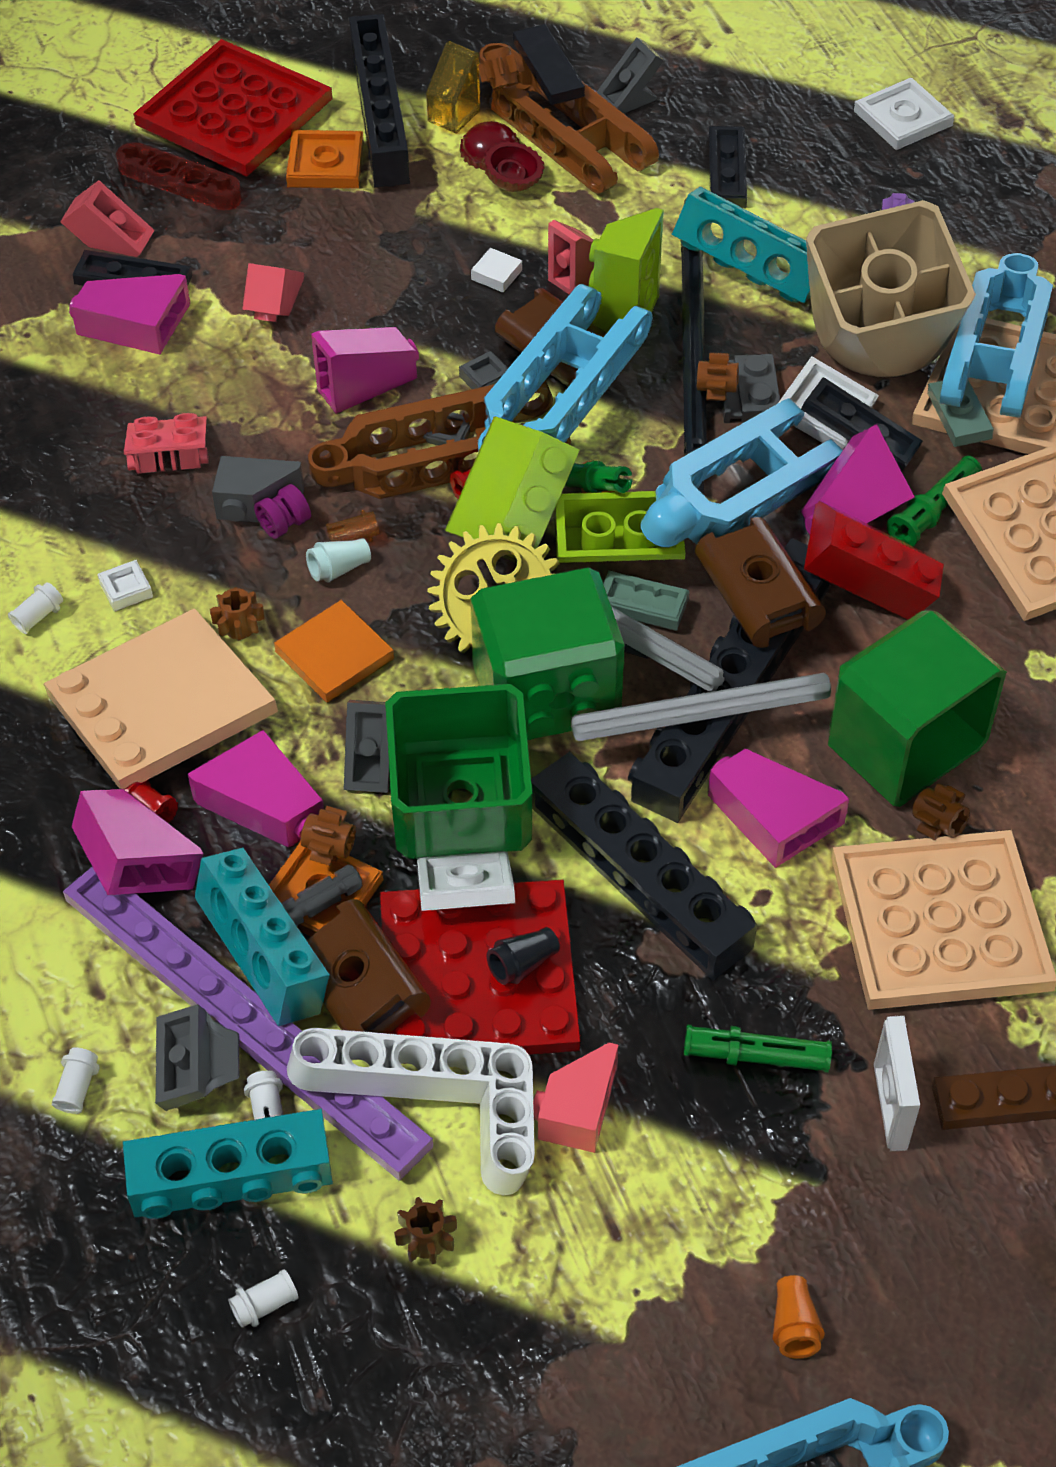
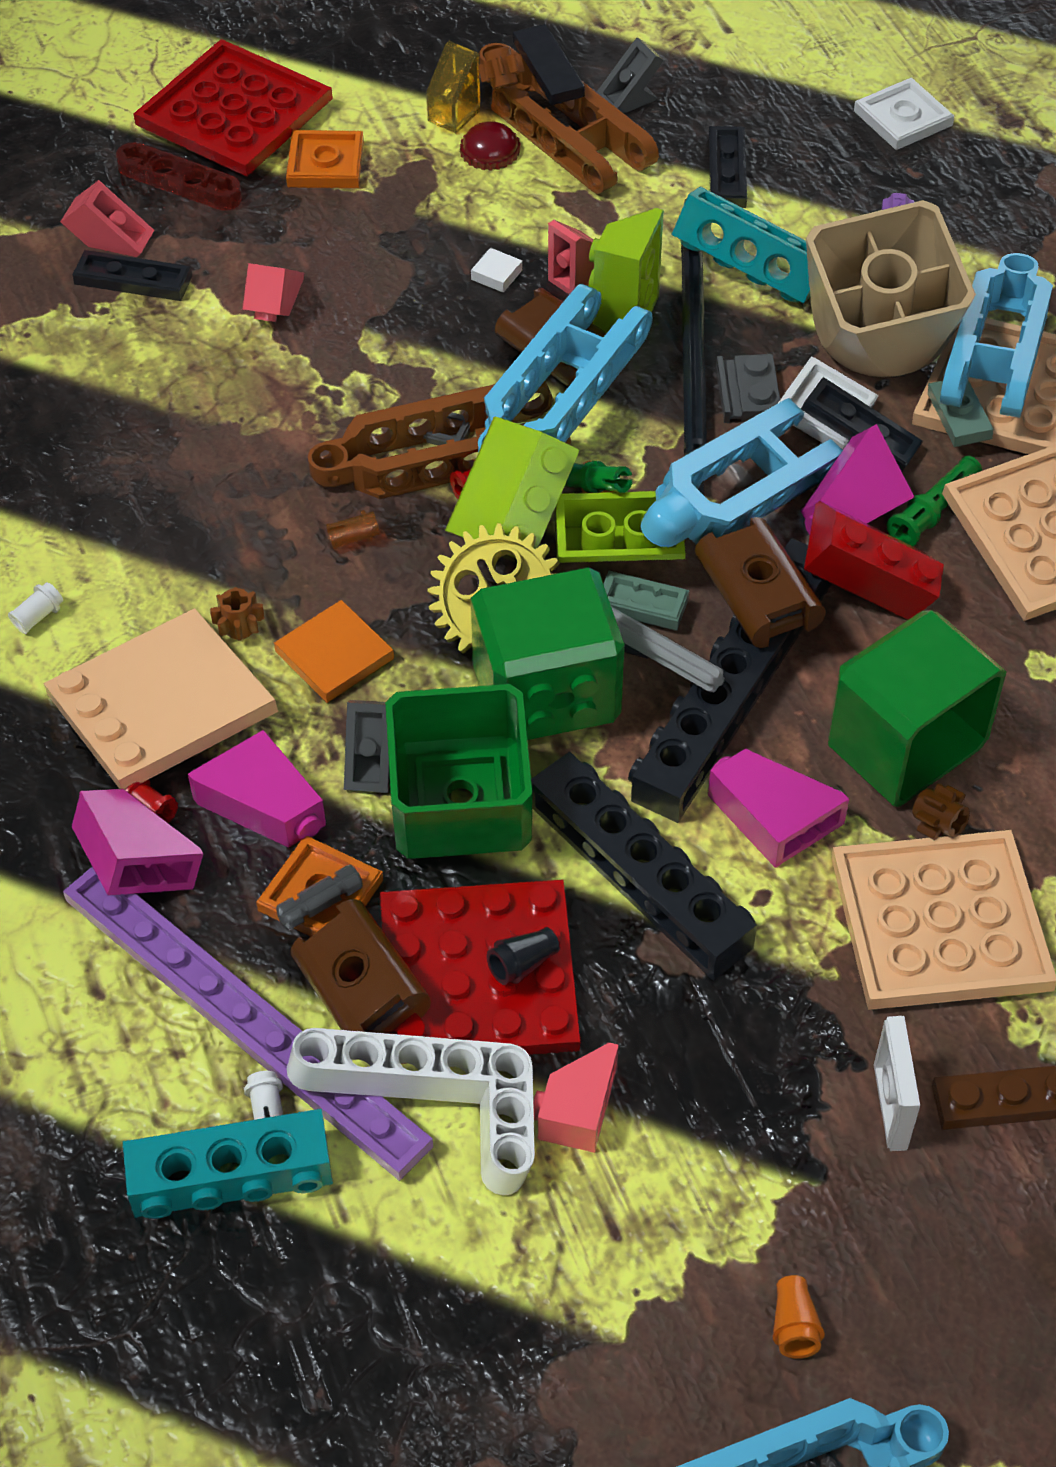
(75, 1080): white pin -> none
(125, 585): white tile -> none
(131, 310): dark pink slope -> none
(150, 435): coral hinge -> none
(192, 1056): dark grey slope -> none
(246, 481): dark grey slope -> none
(261, 936): teal brick -> none
(262, 1298): white pin -> none
(282, 511): magenta wheel -> none
(328, 835): dark orange gear -> none
(336, 558): light aqua cone -> none
(361, 364): dark pink slope -> none
(379, 101): black brick -> none
(425, 1245): reddish brown gear -> none
(465, 880): white tile -> none
(482, 371): dark grey tile -> none
(513, 166): dark red hat -> none
(700, 706): light grey axle -> none
(717, 376): dark orange gear -> none
(757, 1048): green pin -> none

